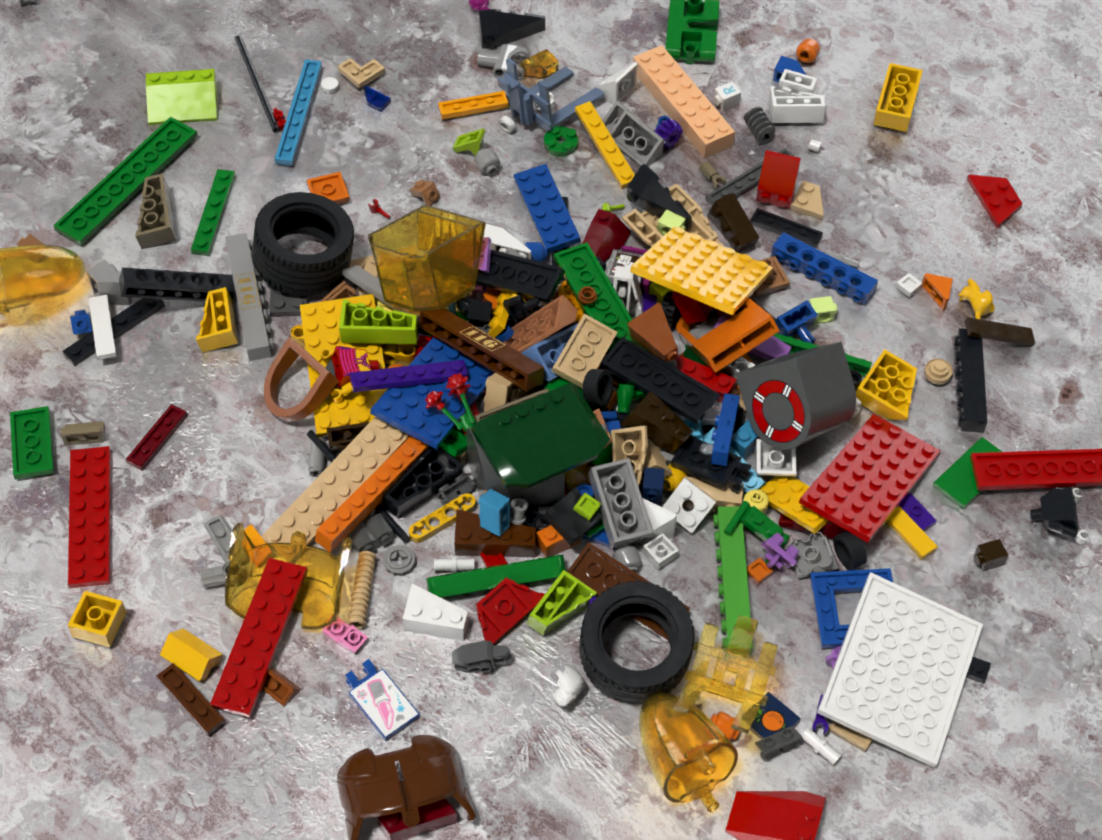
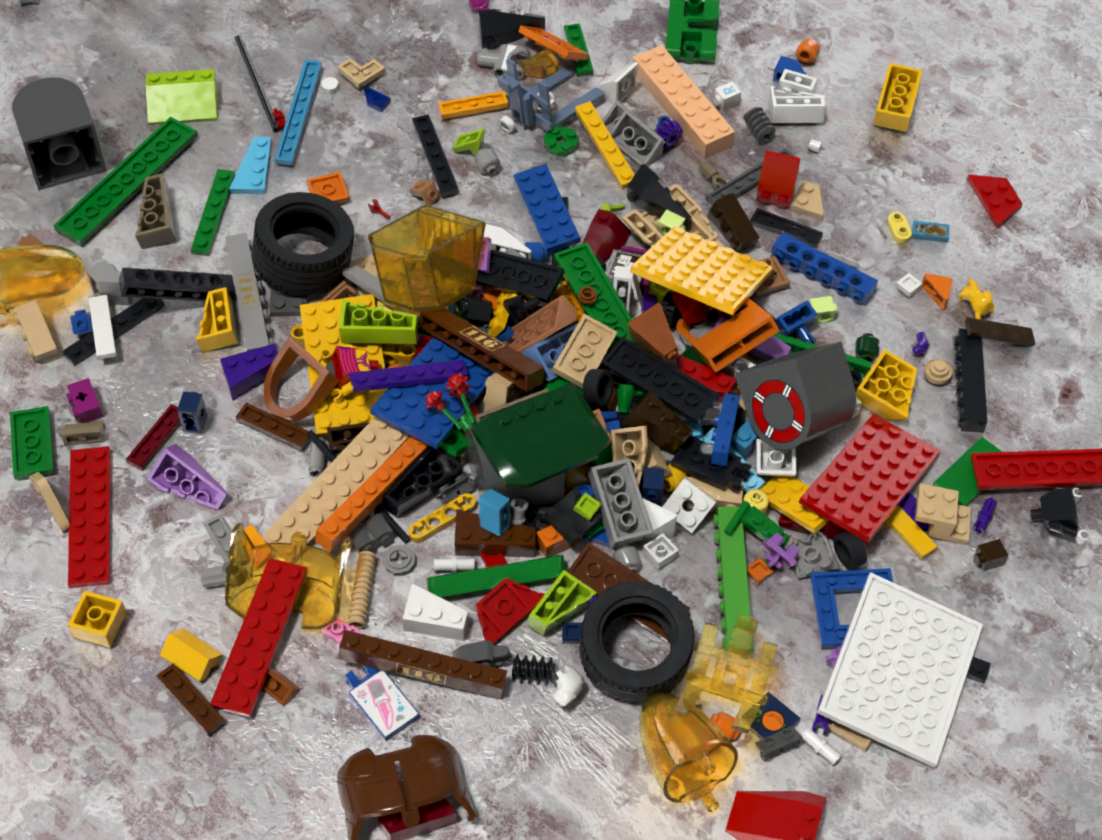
(35, 331): none -> tan wedge
(43, 488): none -> tan beam
(57, 132): none -> dark grey brick
(85, 401): none -> magenta brick
(183, 475): none -> medium lavender wedge
(192, 412): none -> dark blue brick
(247, 368): none -> dark purple wedge
(253, 171): none -> medium azure wing
(273, 426): none -> reddish brown plate
(422, 664): none -> reddish brown brick
(435, 155): none -> black plate
(533, 668): none -> black piece
(553, 43): none -> orange plate
(571, 632): none -> dark blue tile
(575, 37): none -> green tile
(867, 347): none -> dark green head
(897, 225): none -> light yellow plate
(922, 345): none -> dark purple arm
(930, 231): none -> tile
(941, 510): none -> tan bracket
(984, 516): none -> dark purple axle

